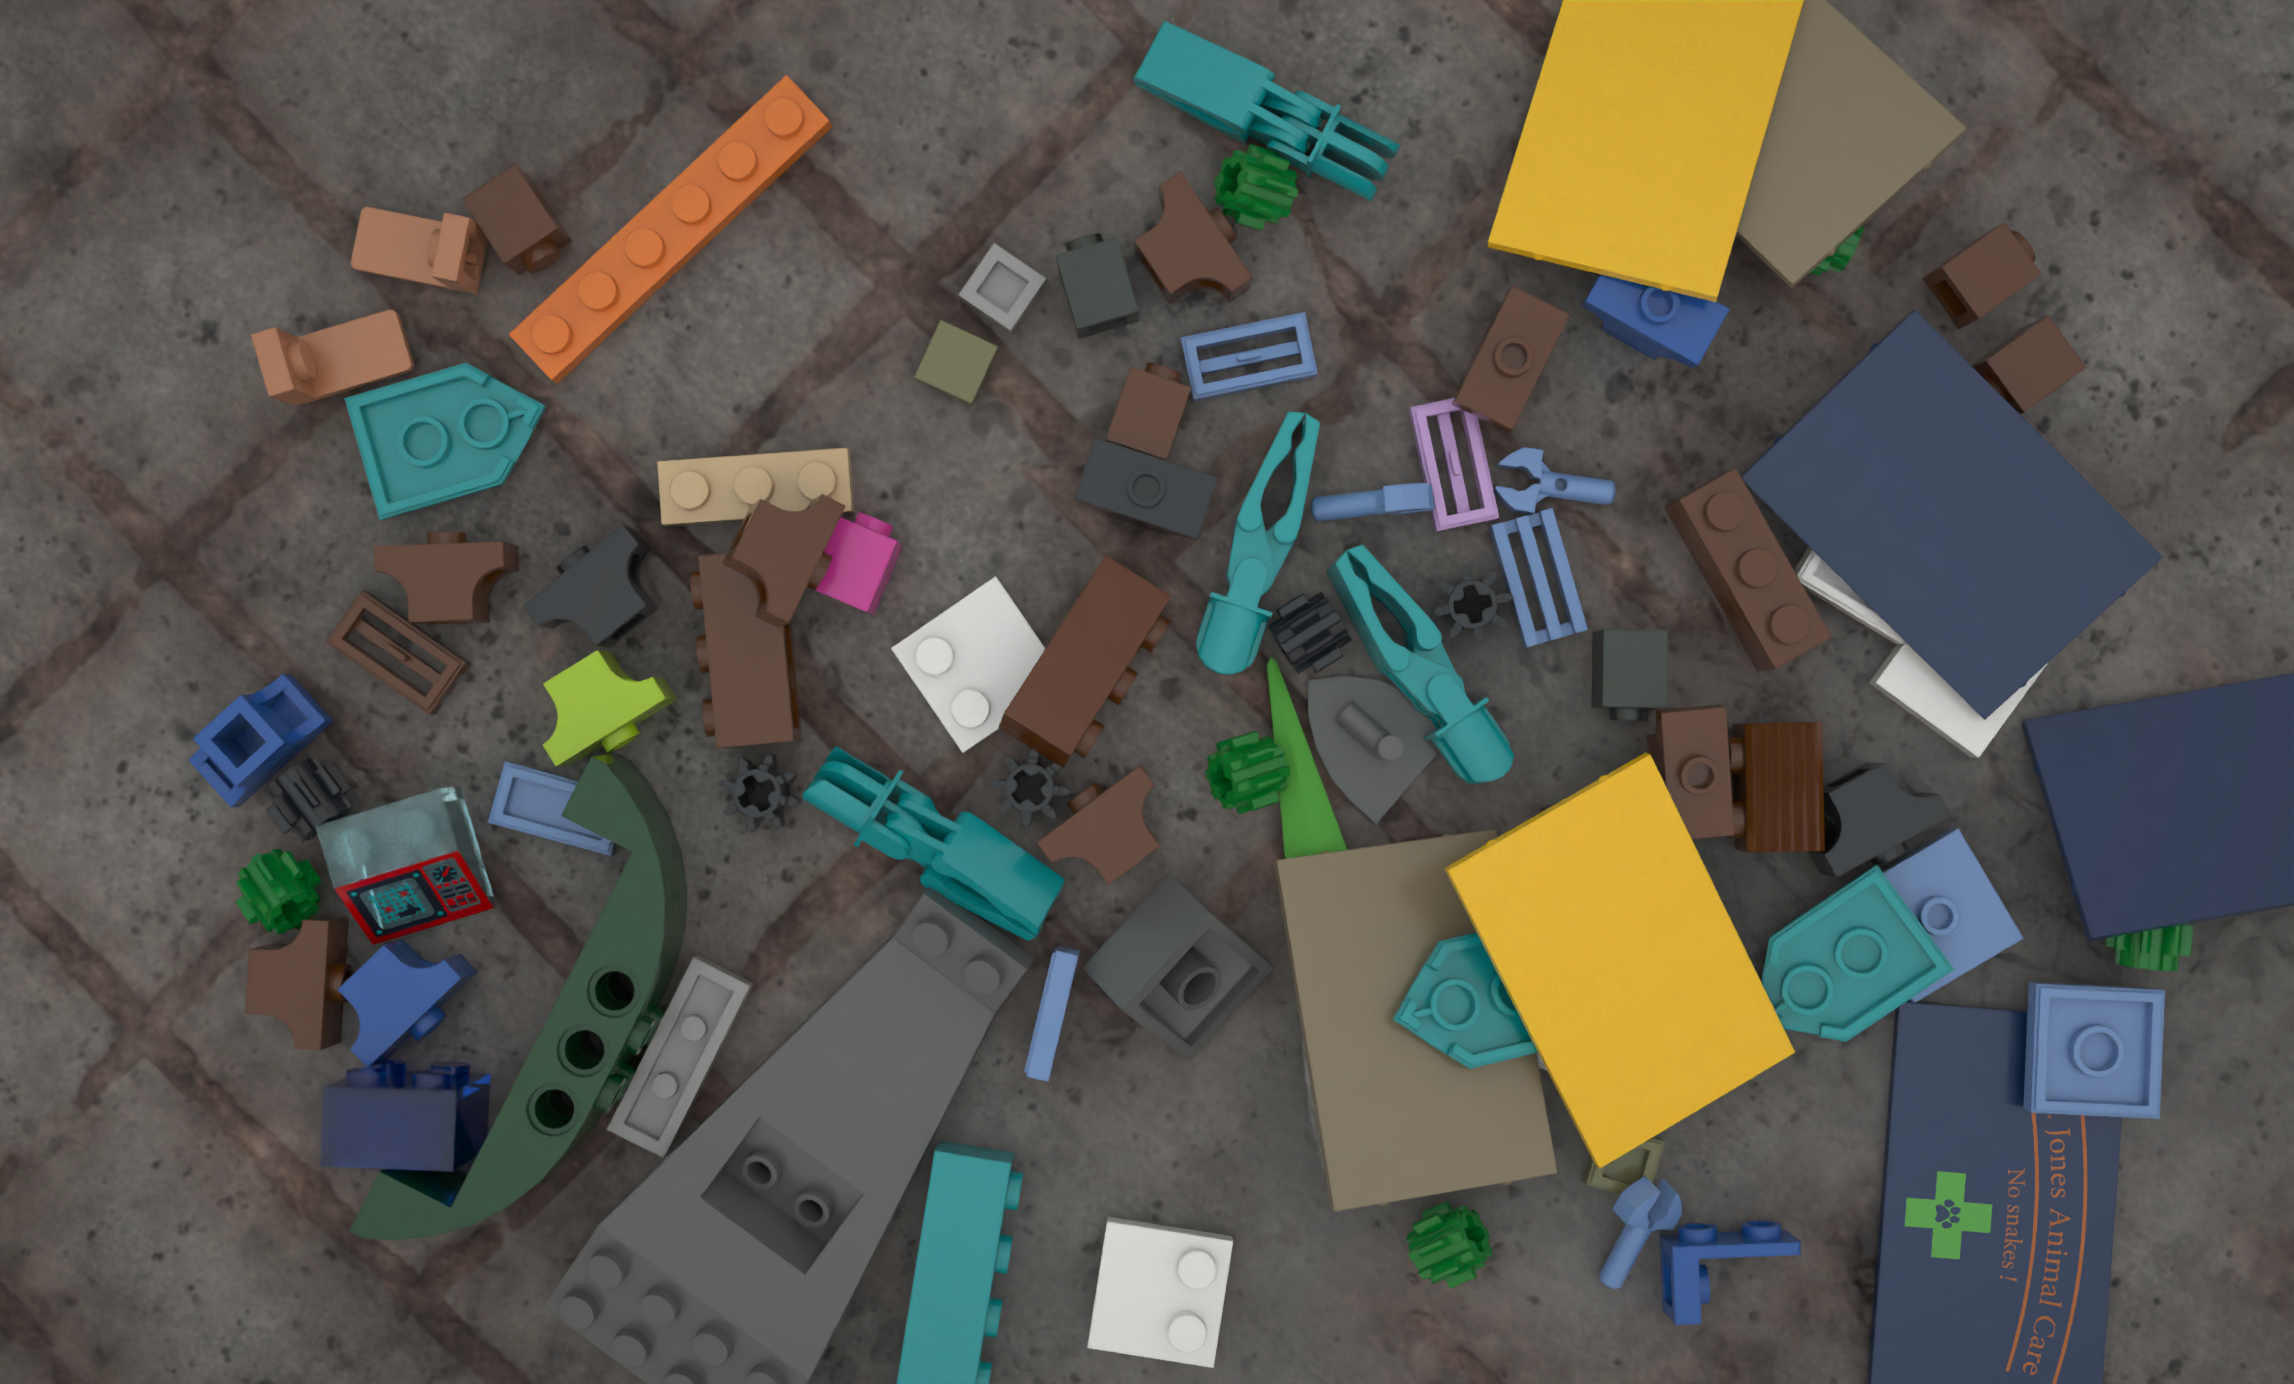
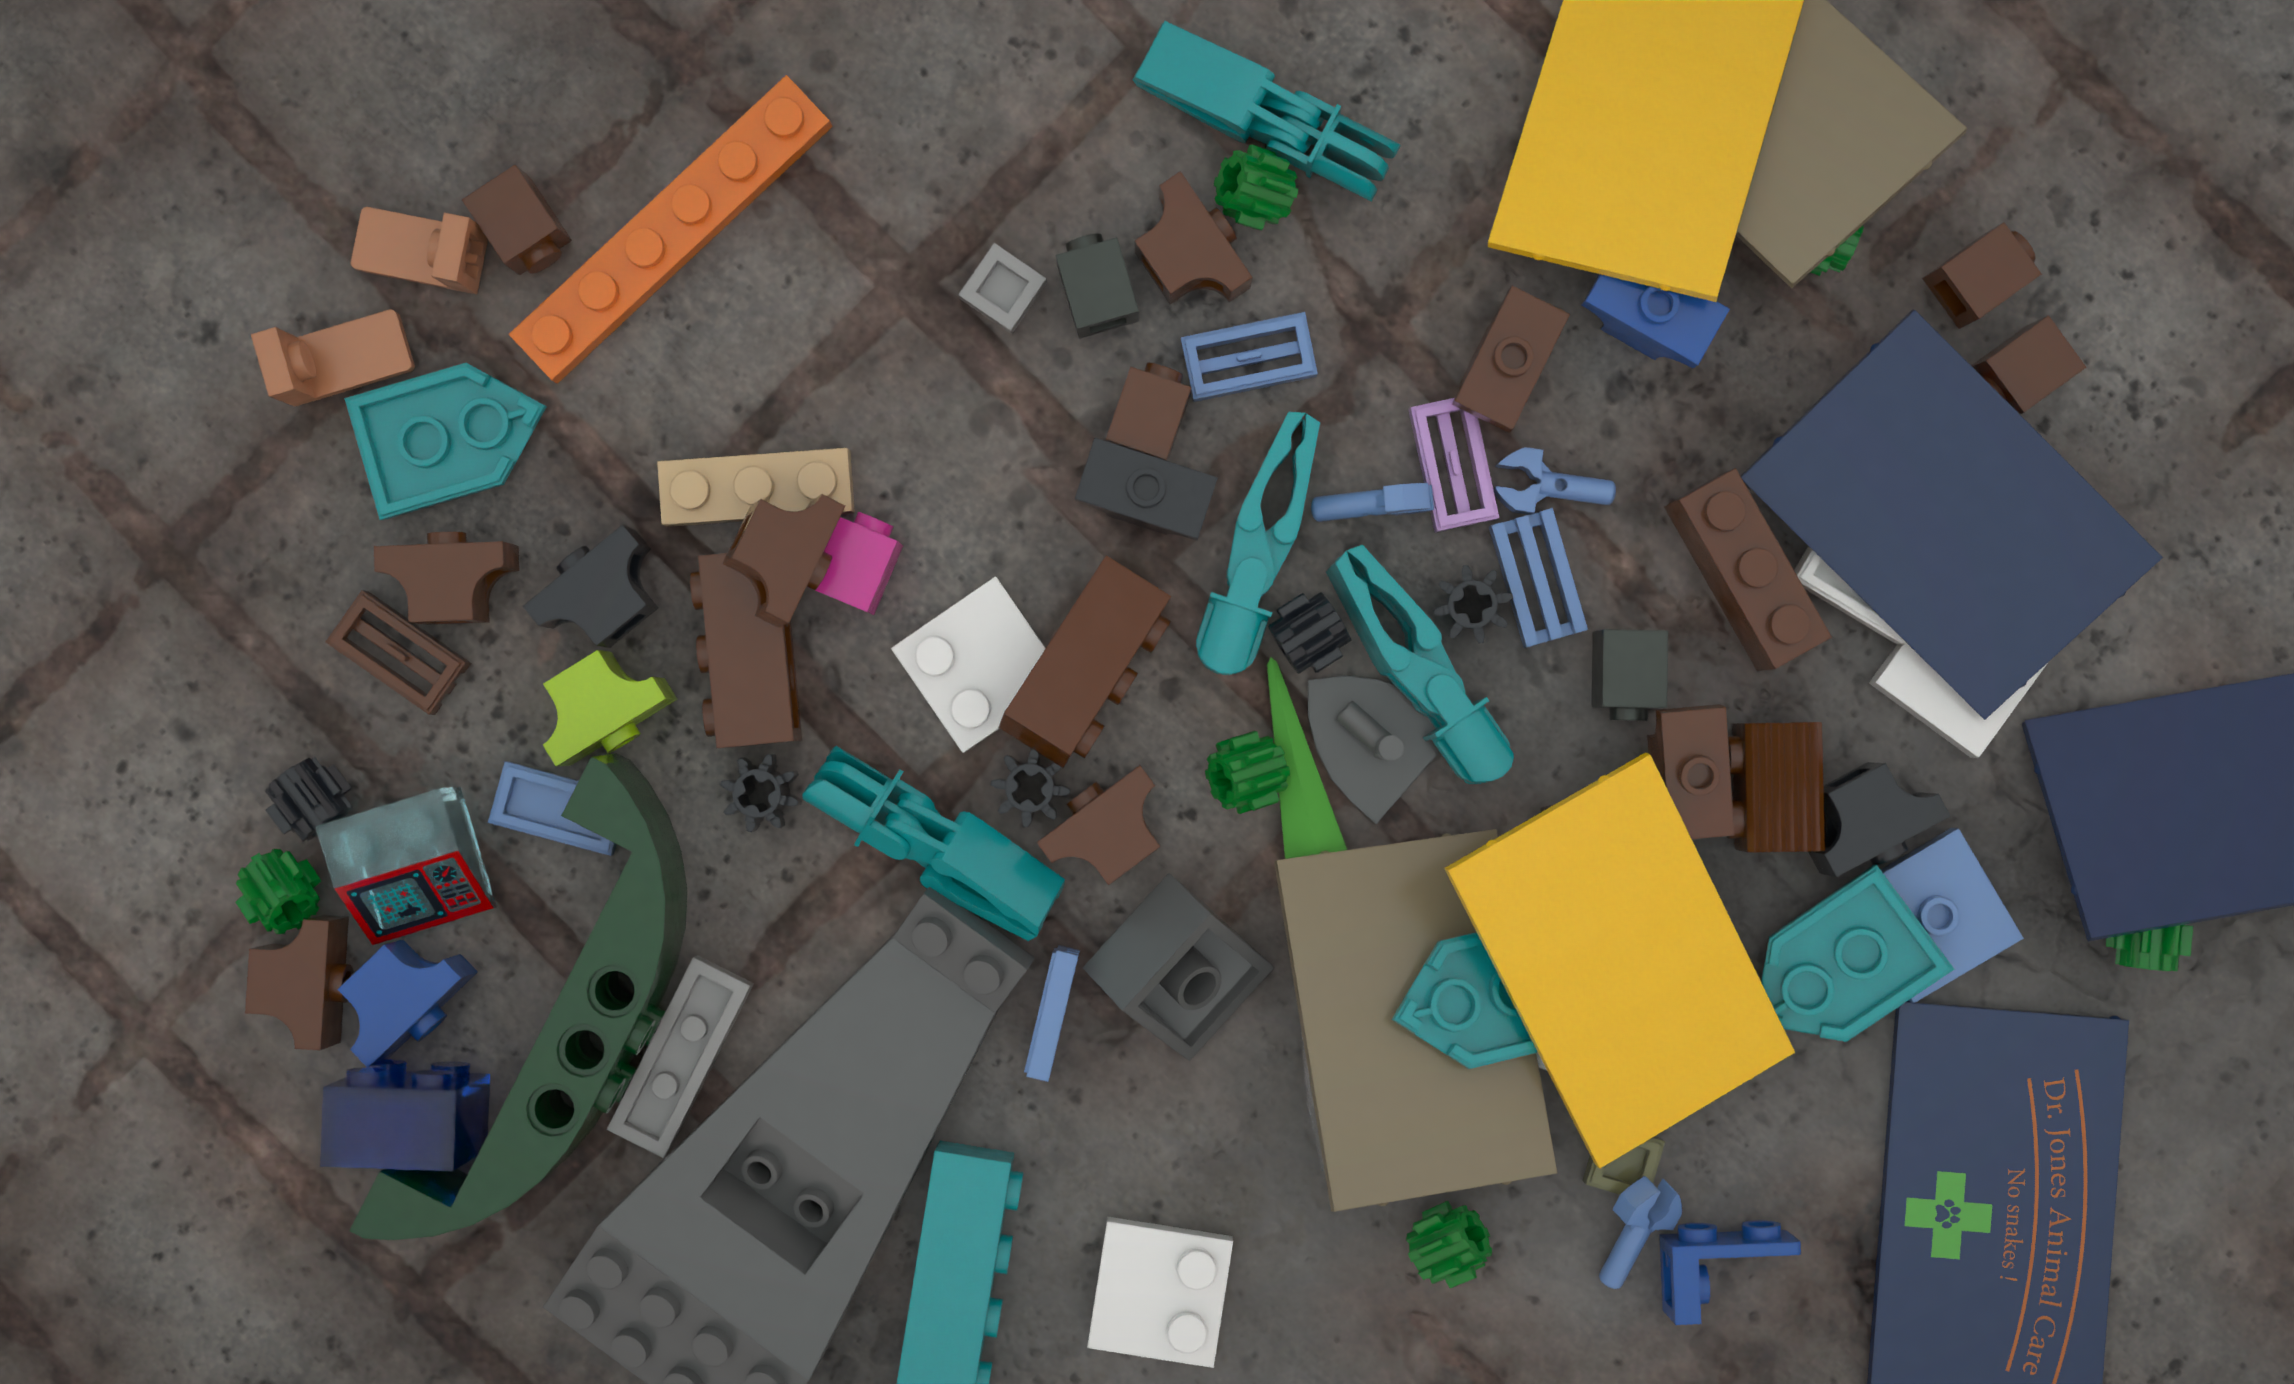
(257, 738): blue brick -> none
(956, 363): olive tile -> none
(2094, 1050): medium blue plate -> none

